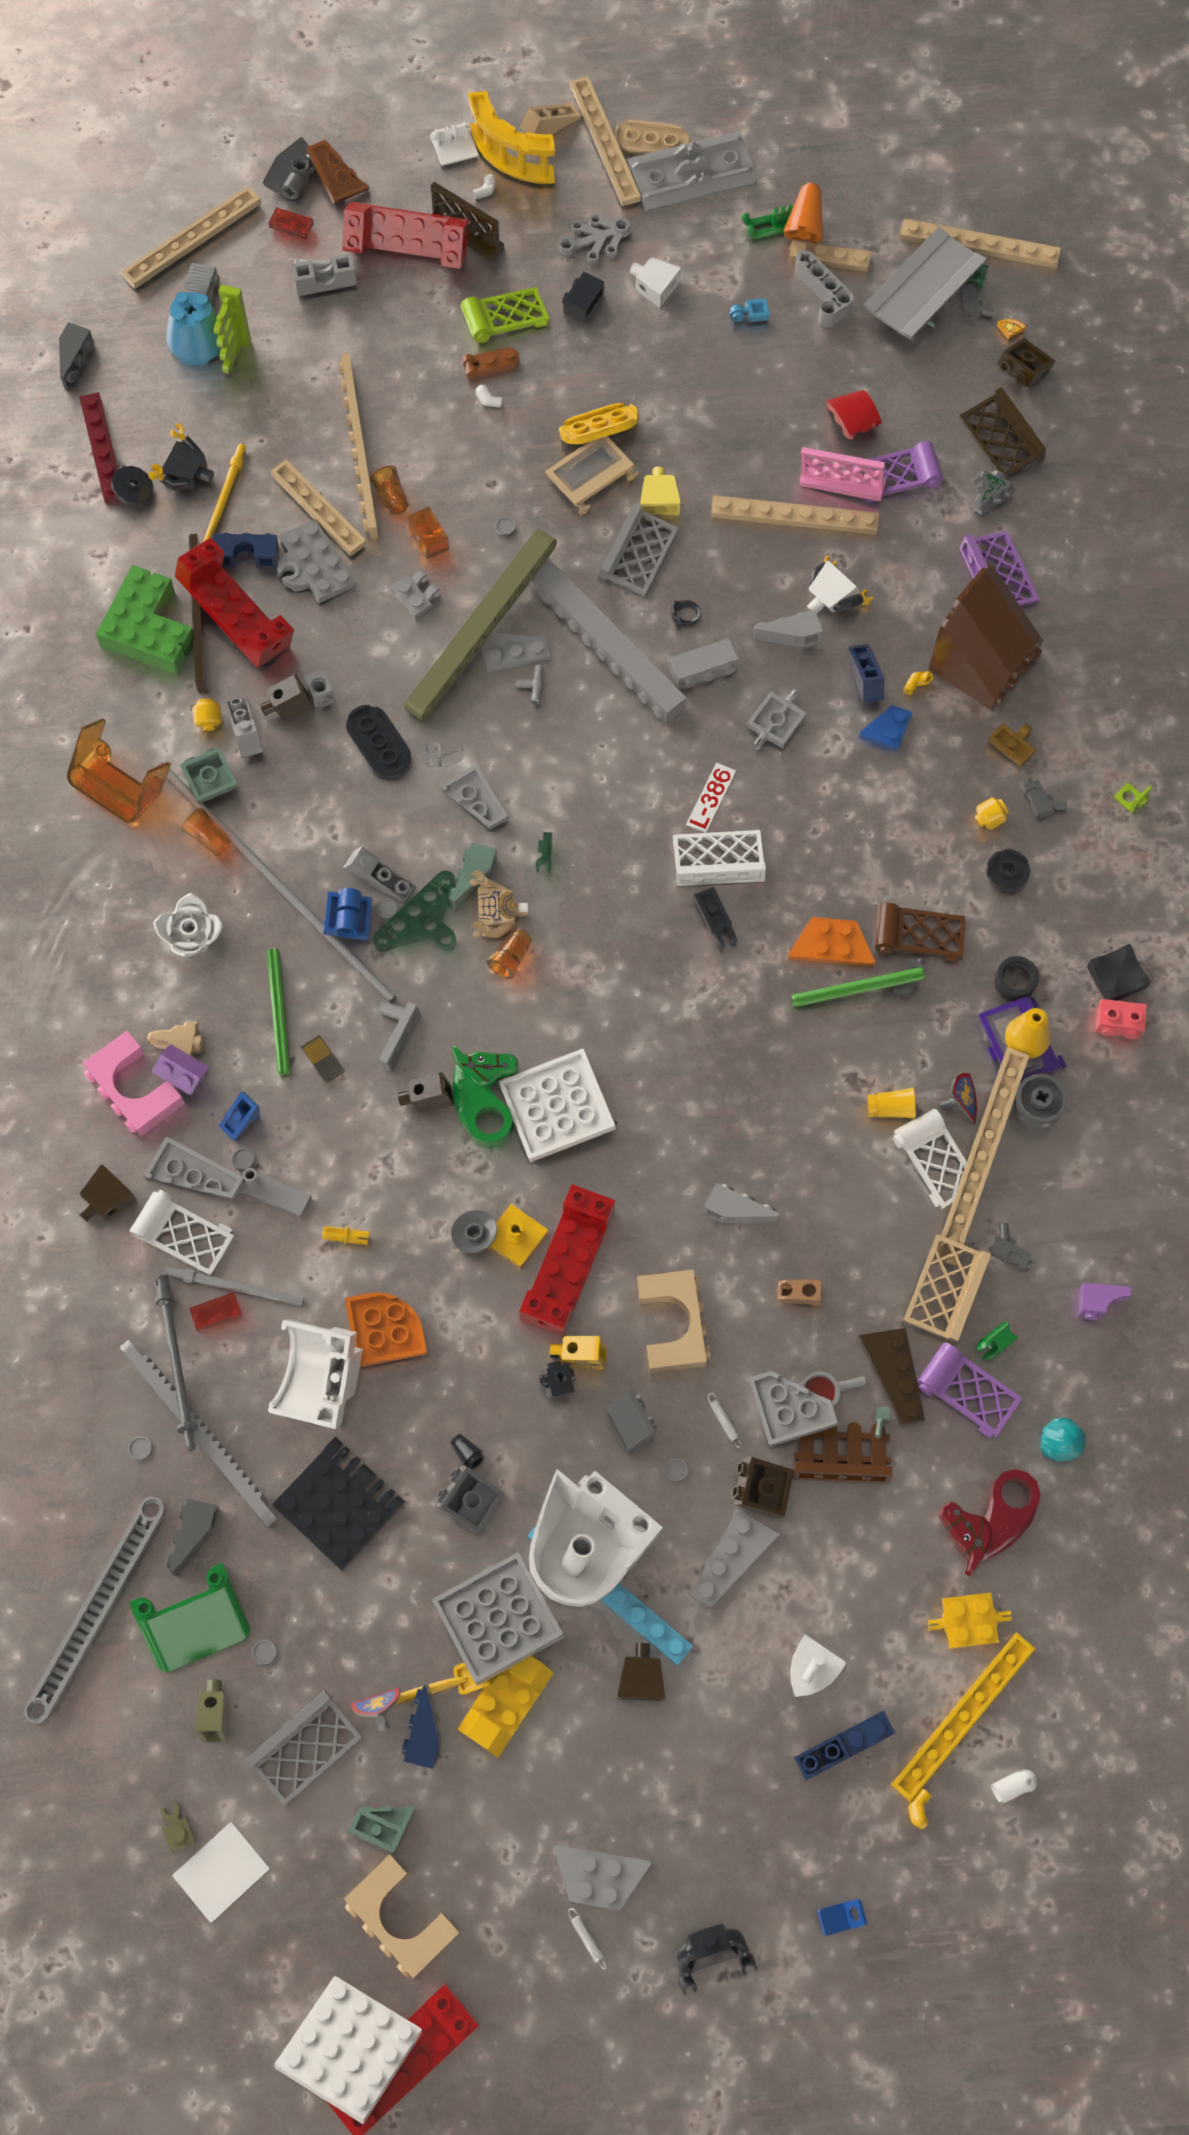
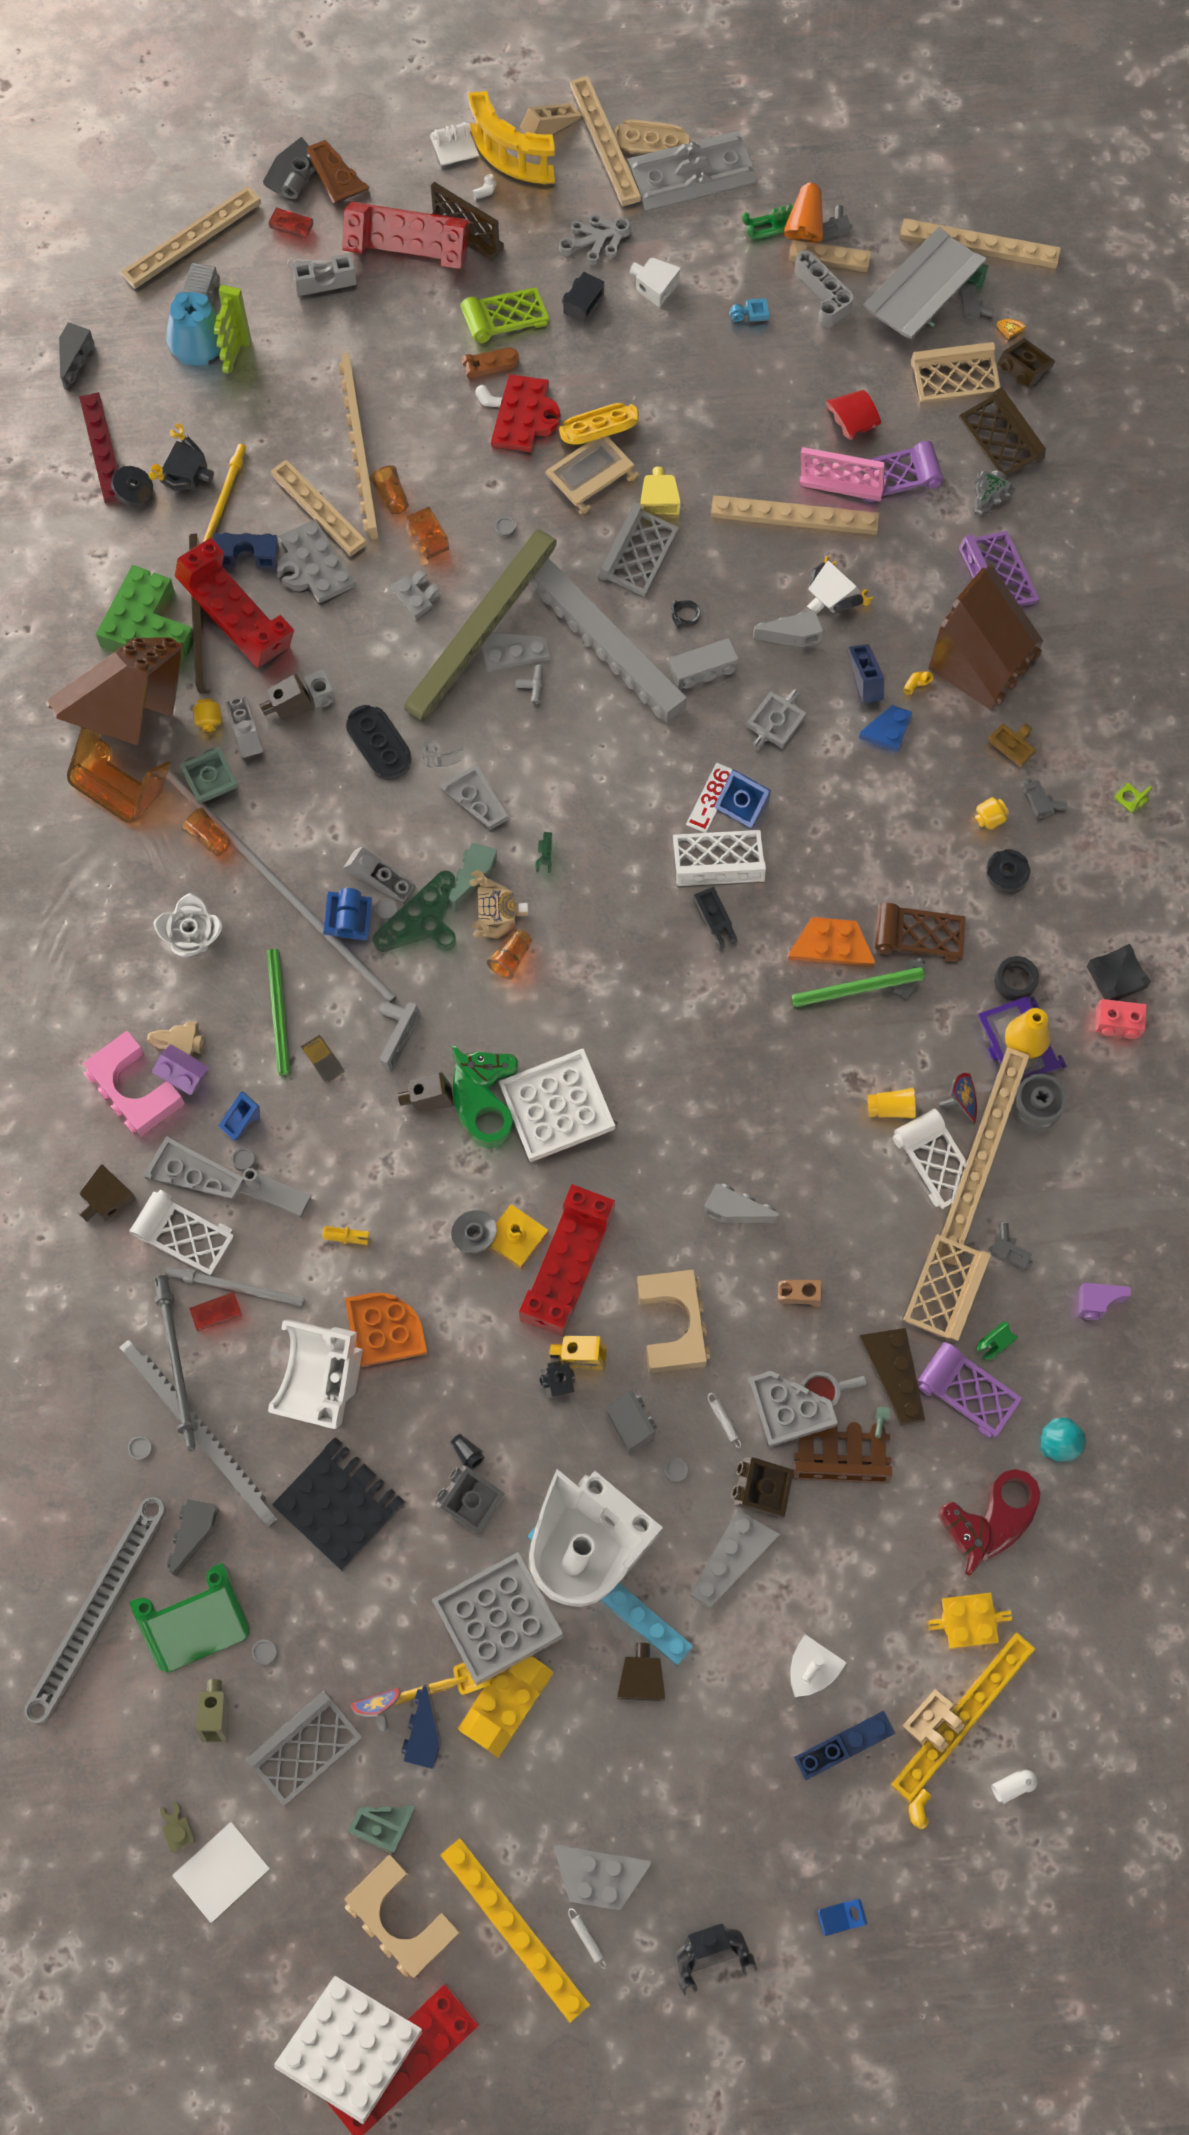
(117, 689): none -> reddish brown windscreen
(515, 1930): none -> yellow plate
(524, 414): none -> red plate
(743, 798): none -> blue slope
(837, 225): none -> dark grey piece
(929, 1717): none -> tan plate
(949, 357): none -> tan fence

